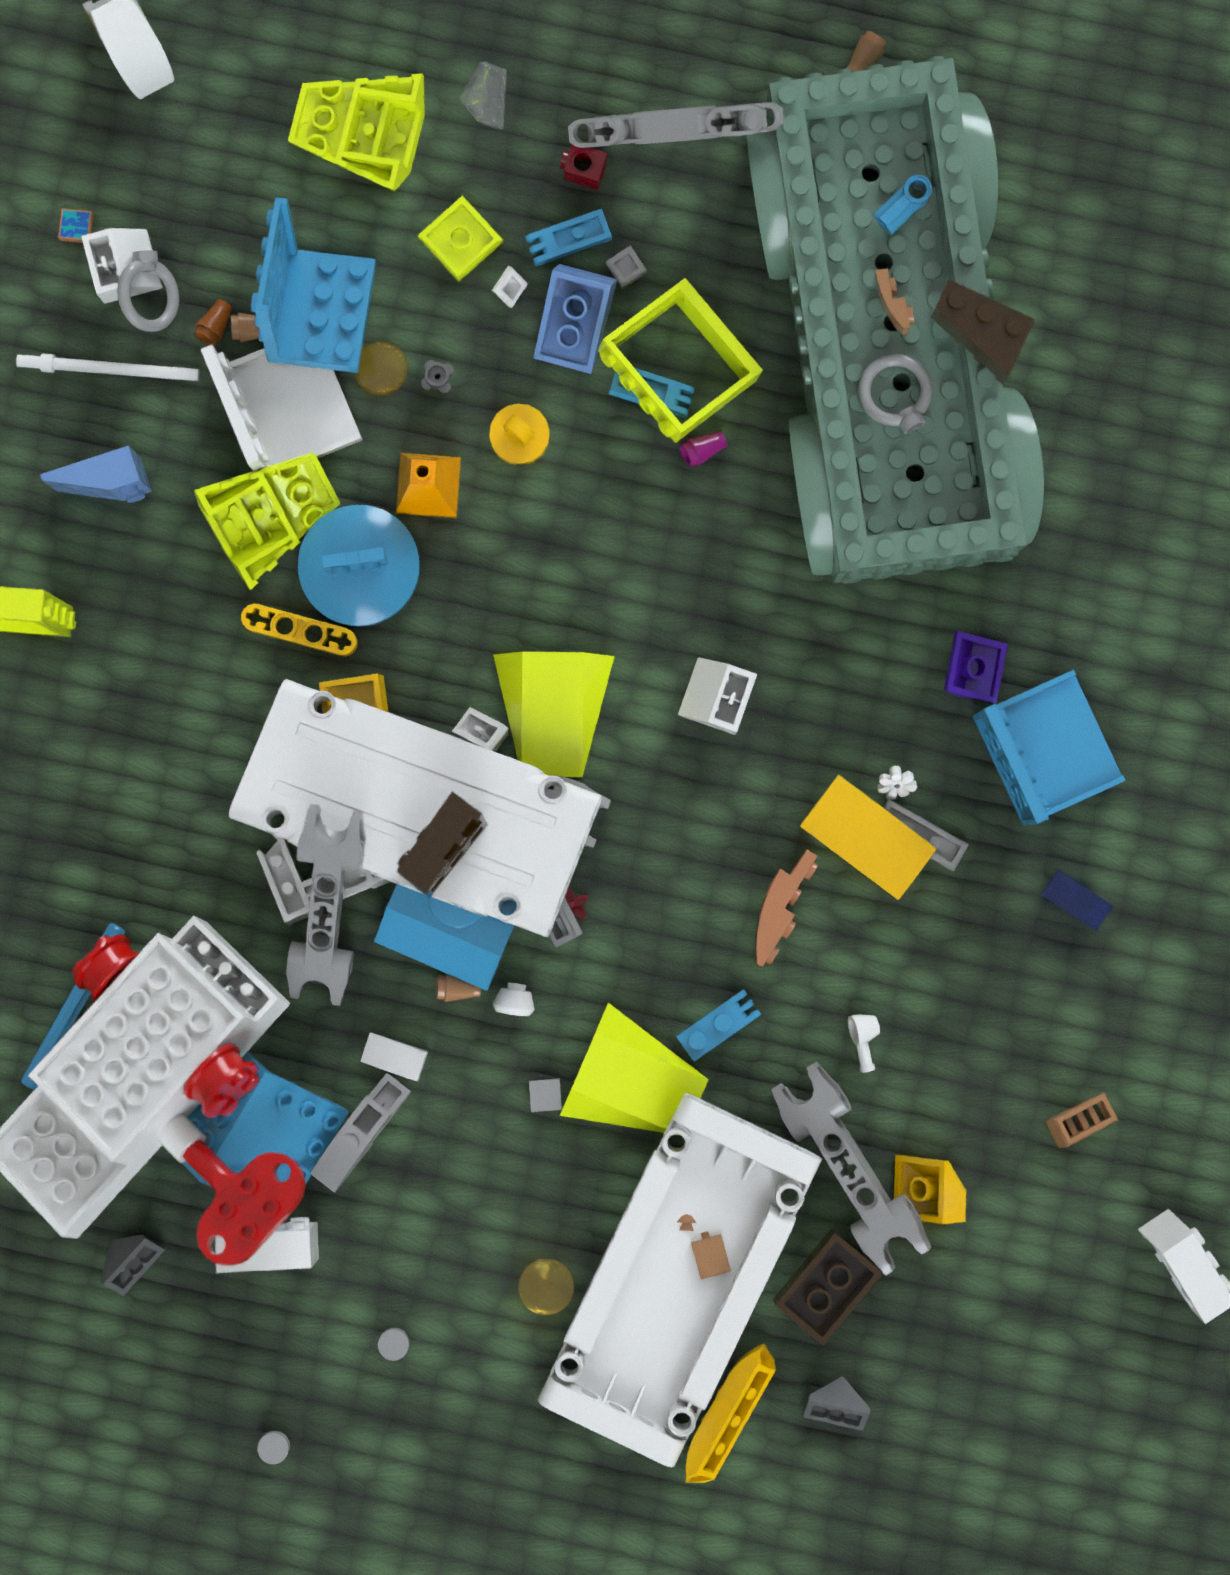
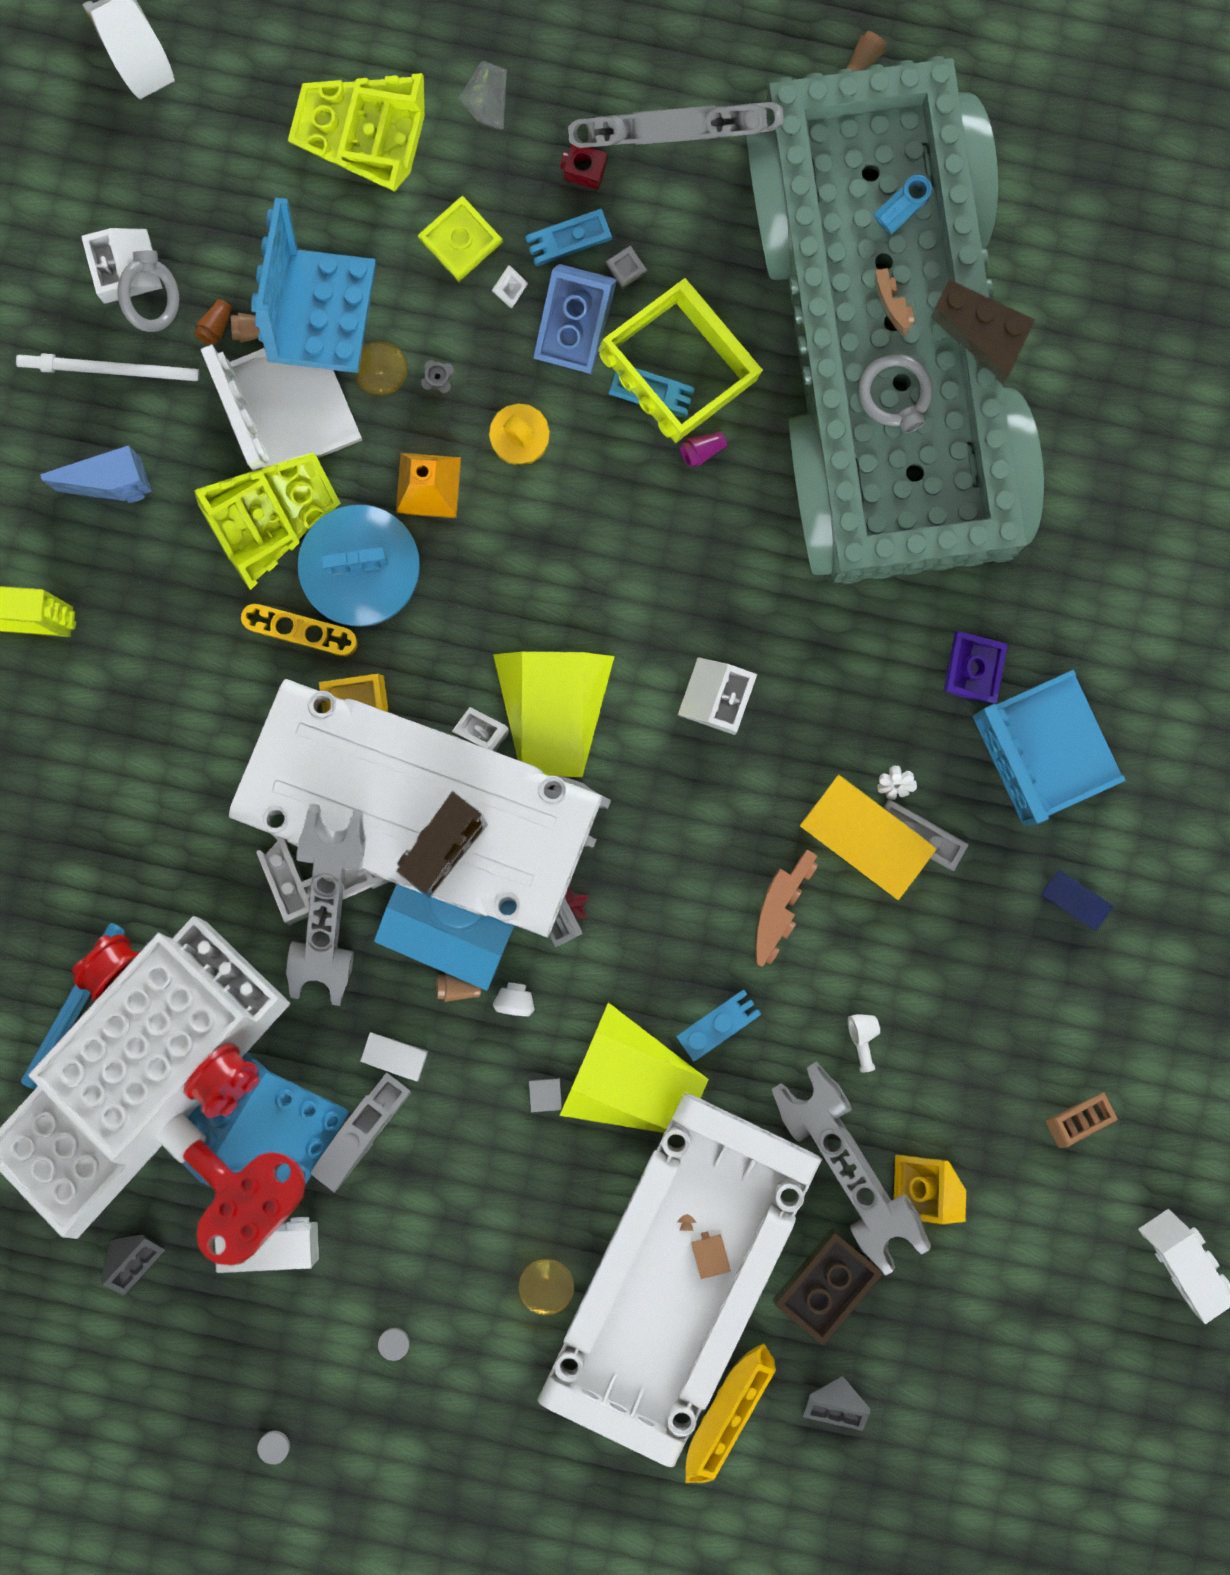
(75, 224): tile -> none

